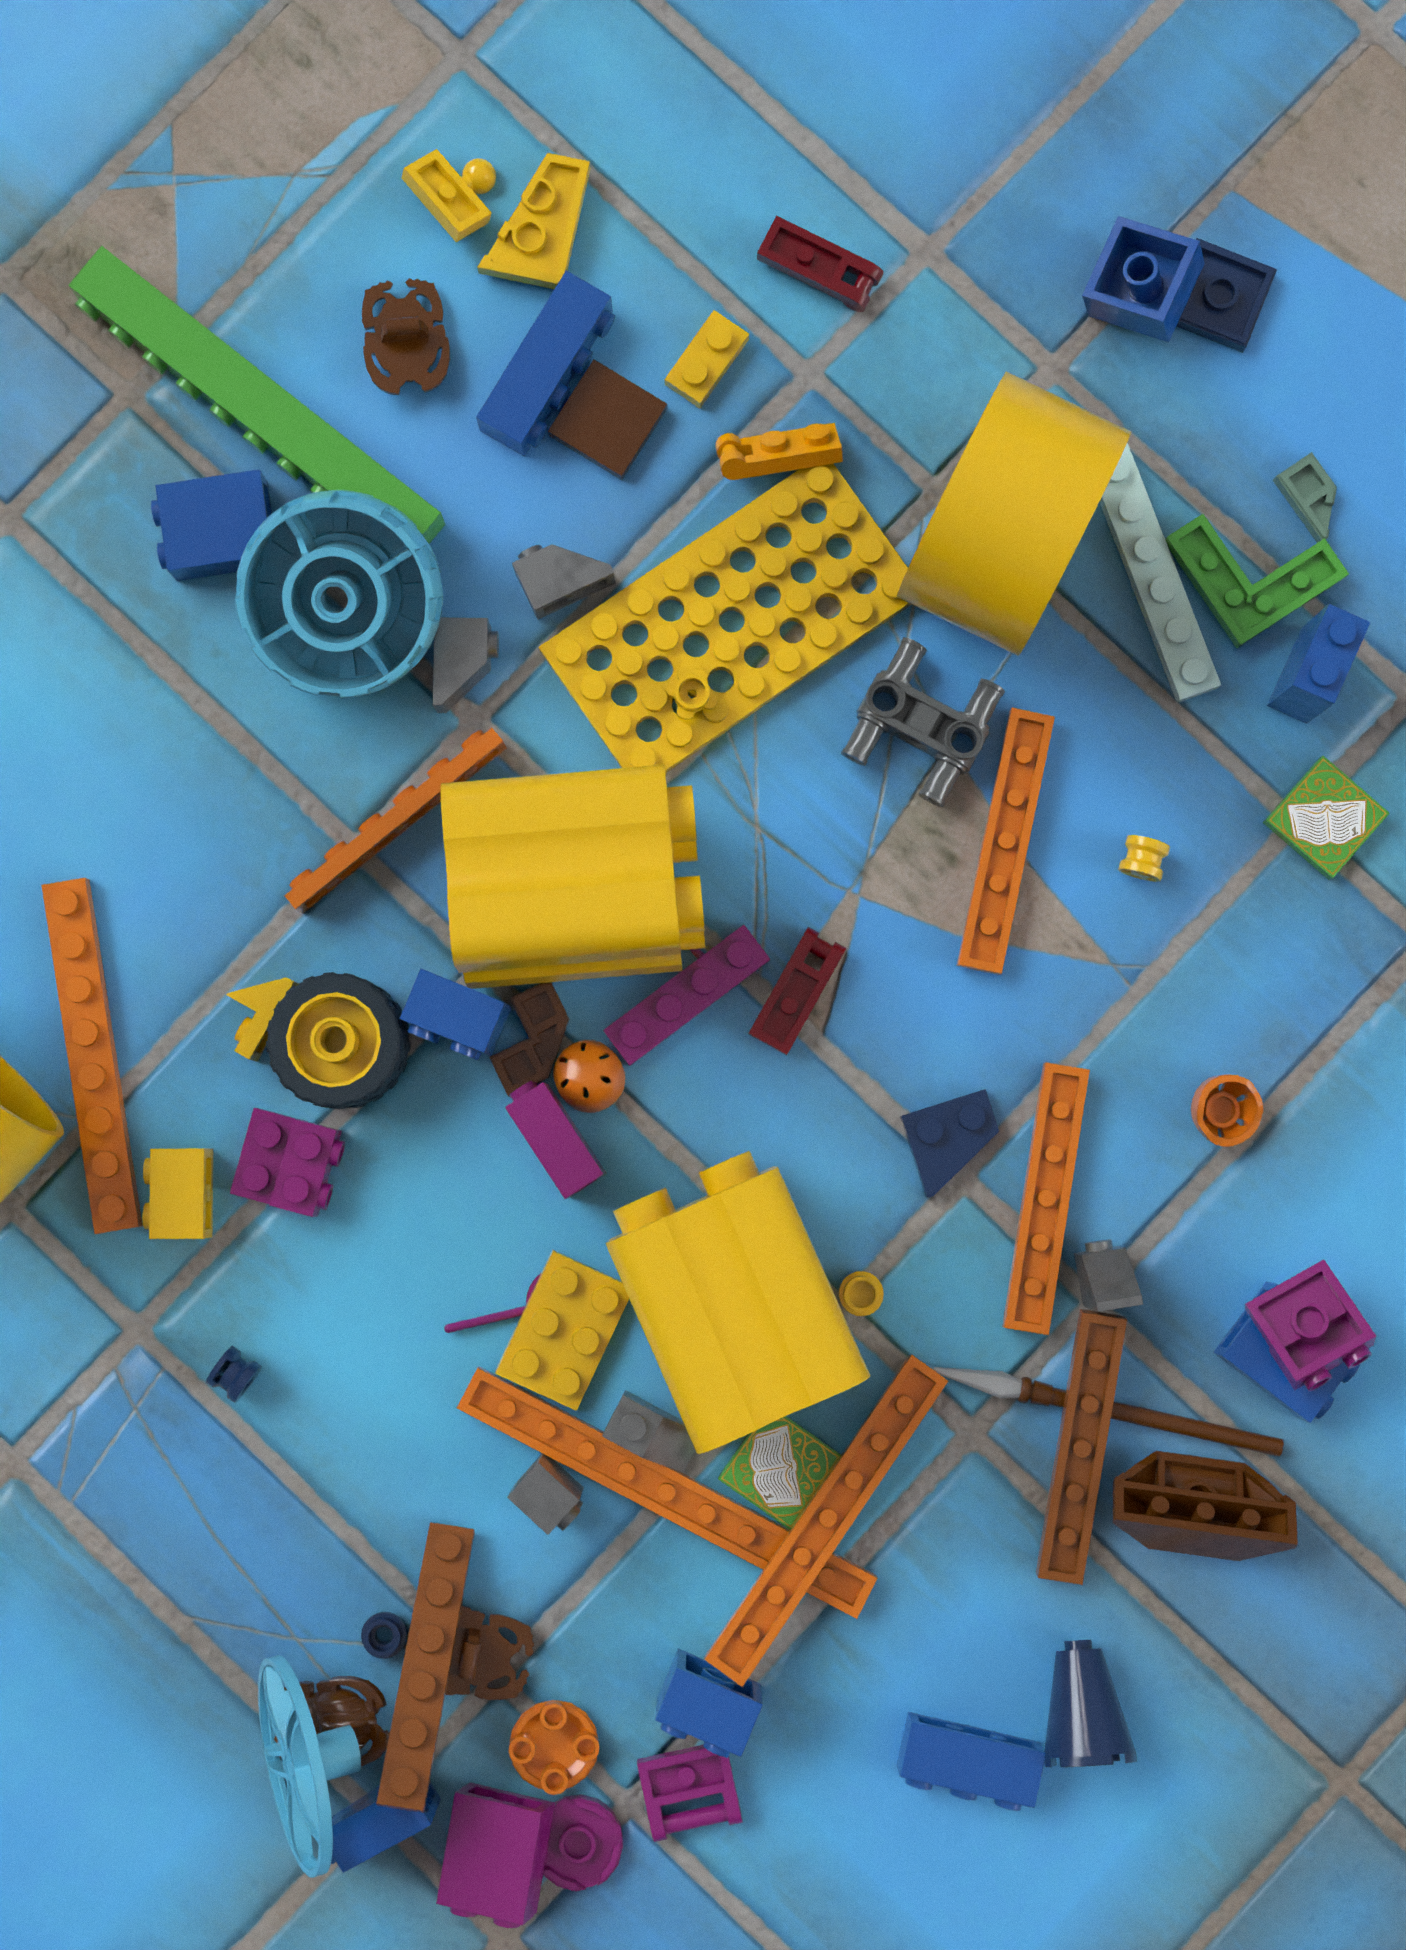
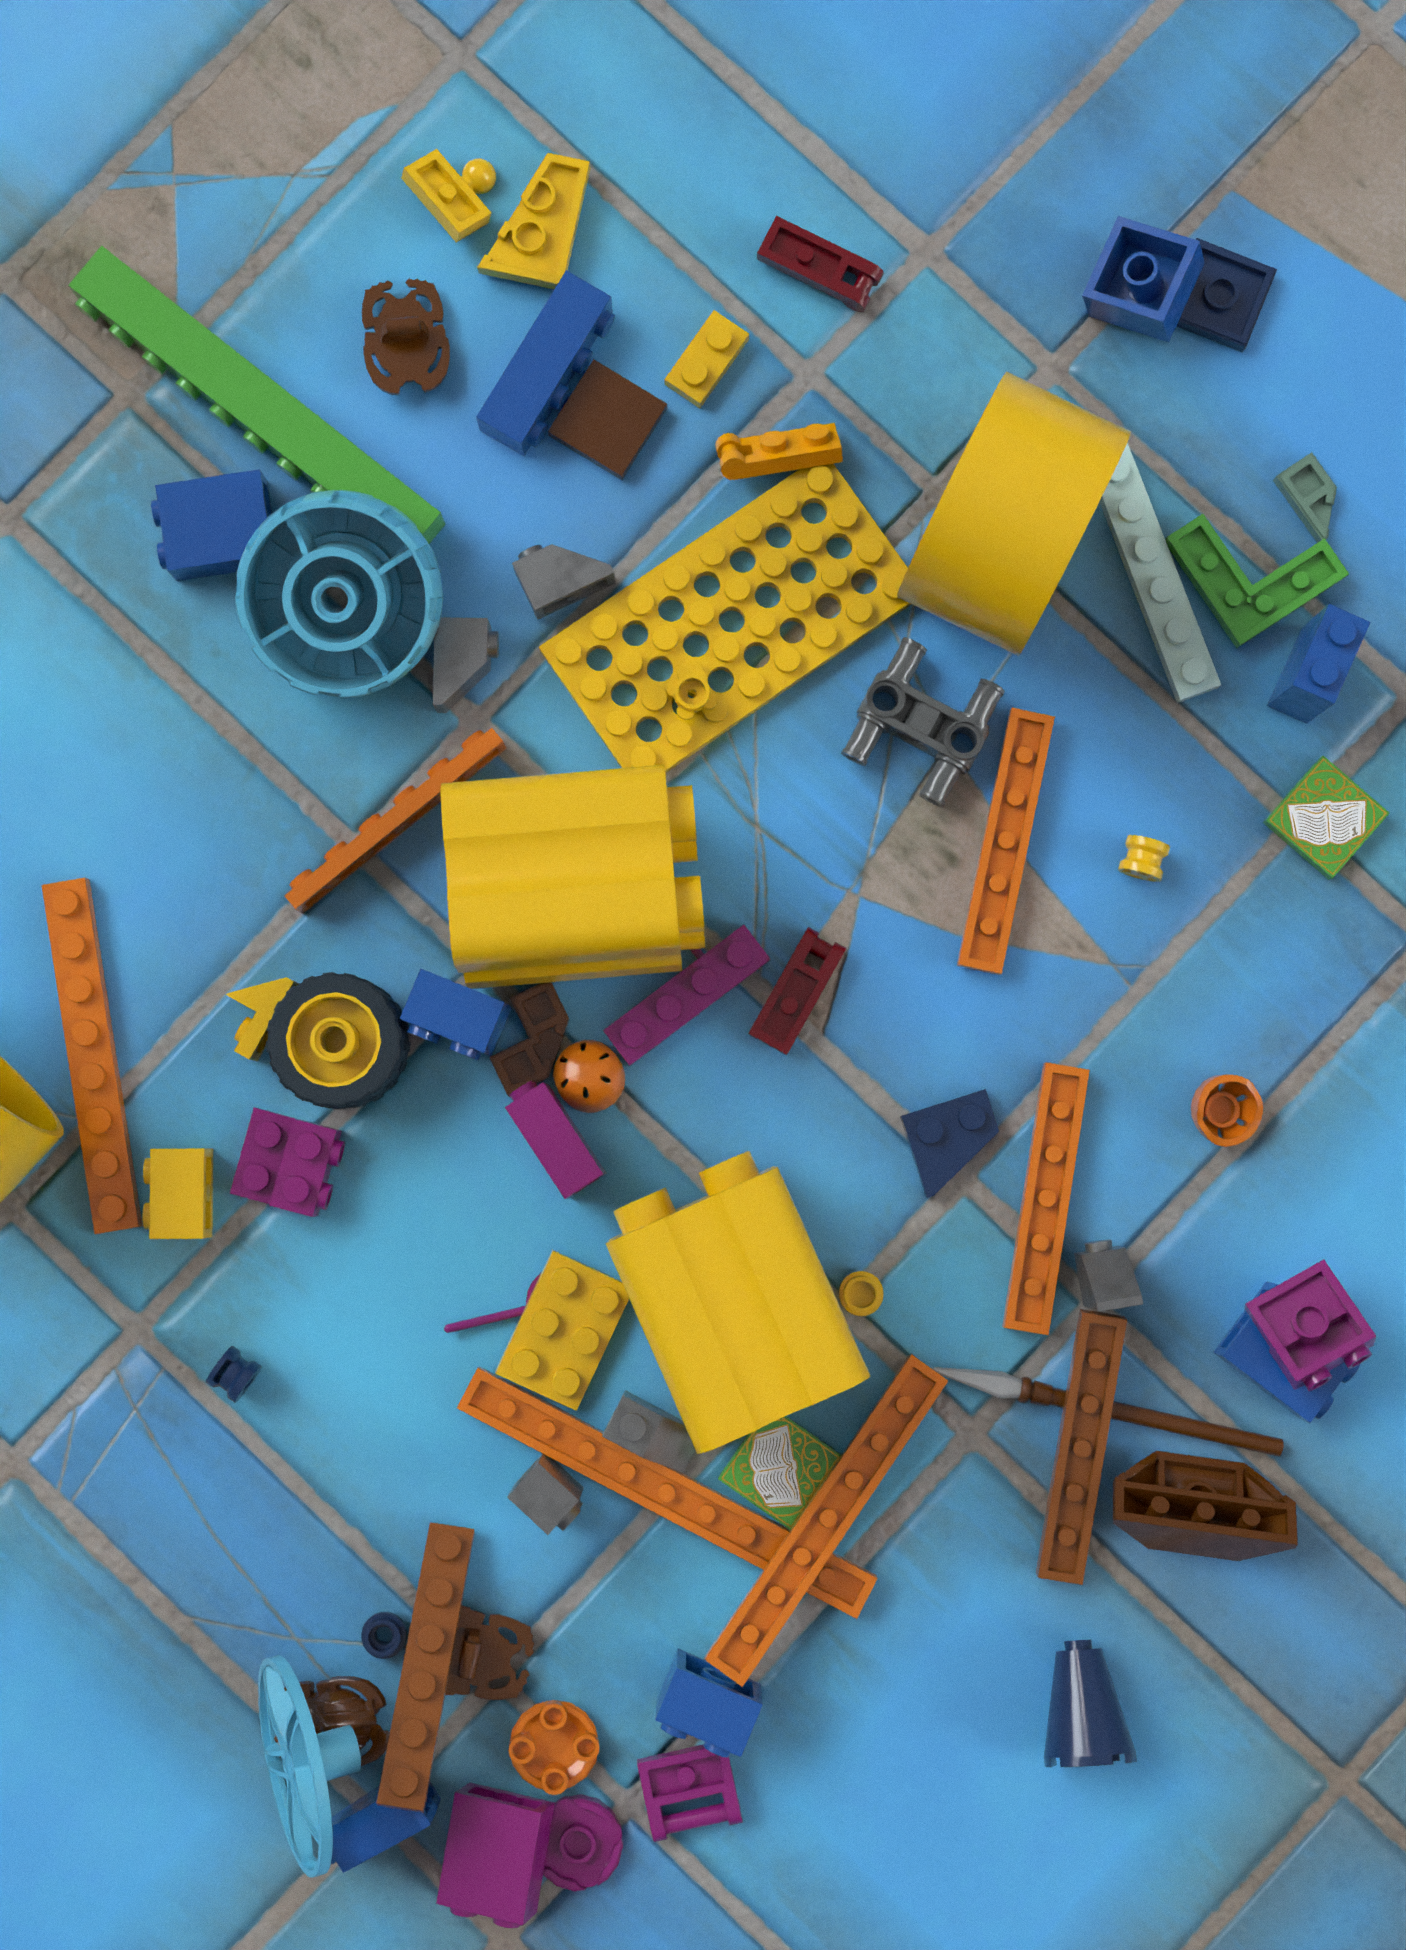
(970, 1761): blue brick -> none

